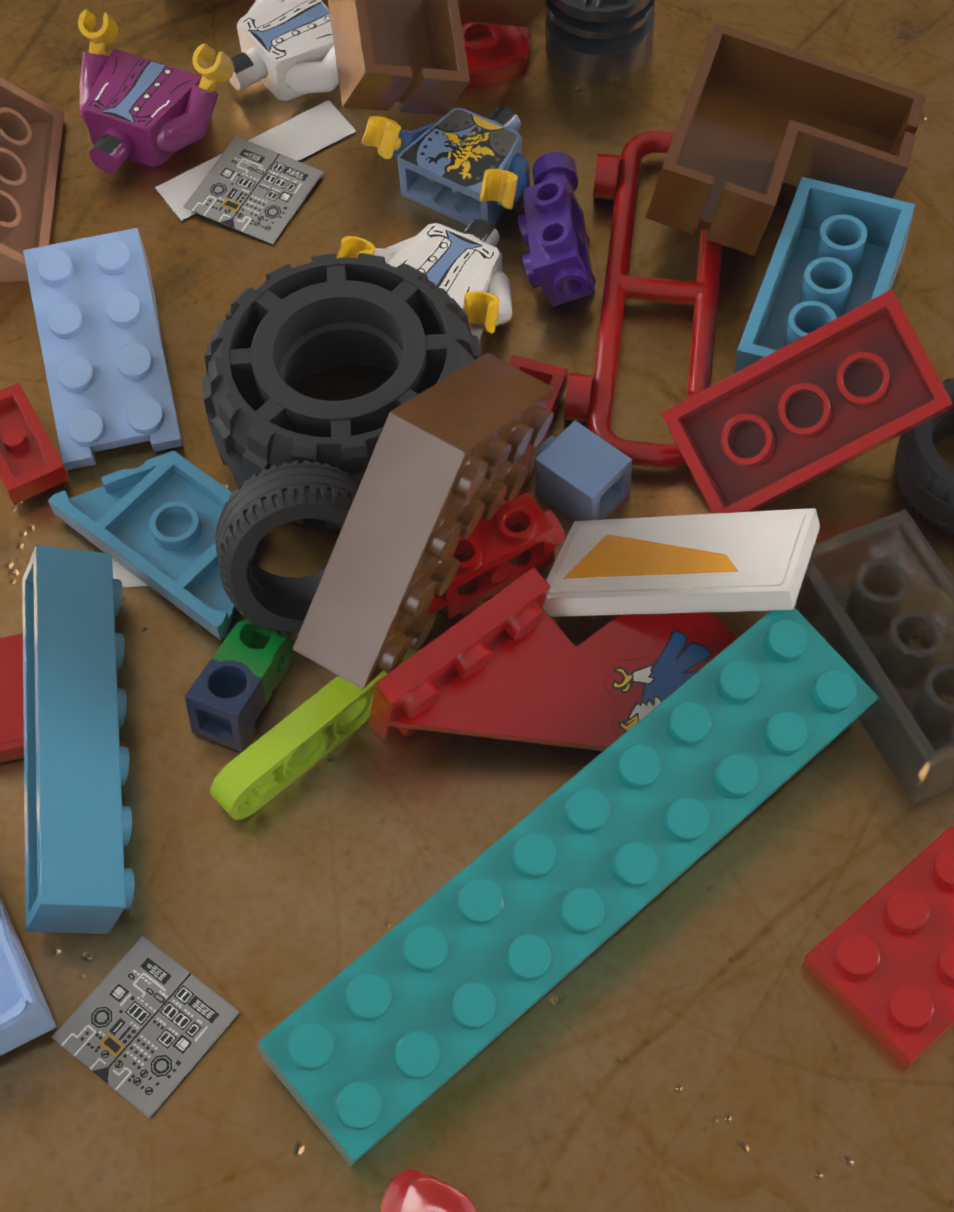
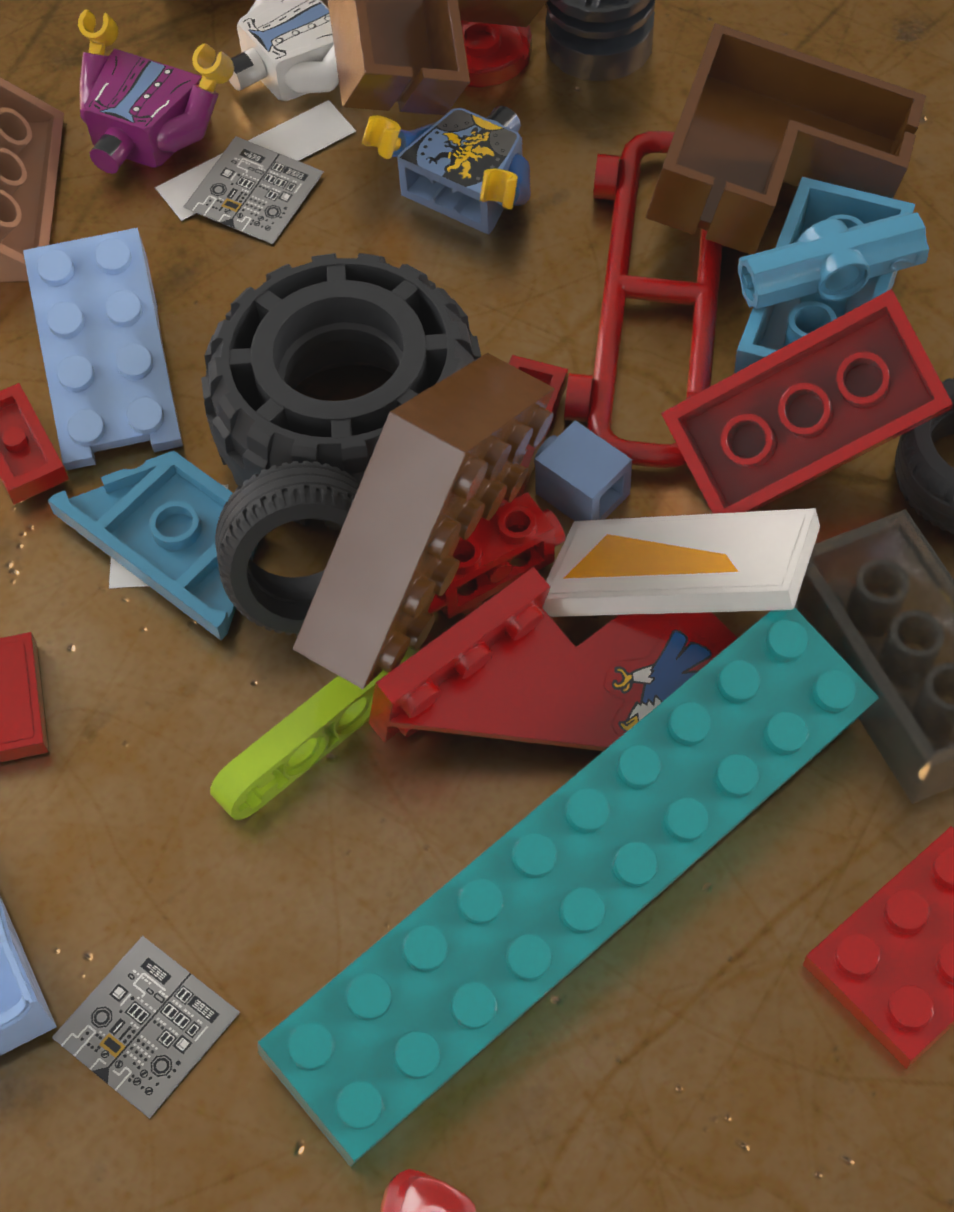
(73, 744): dark azure brick -> none
(238, 684): dark blue leg -> none
(458, 262): torso -> none
(556, 231): dark purple brick -> none
(833, 260): none -> dark azure piece

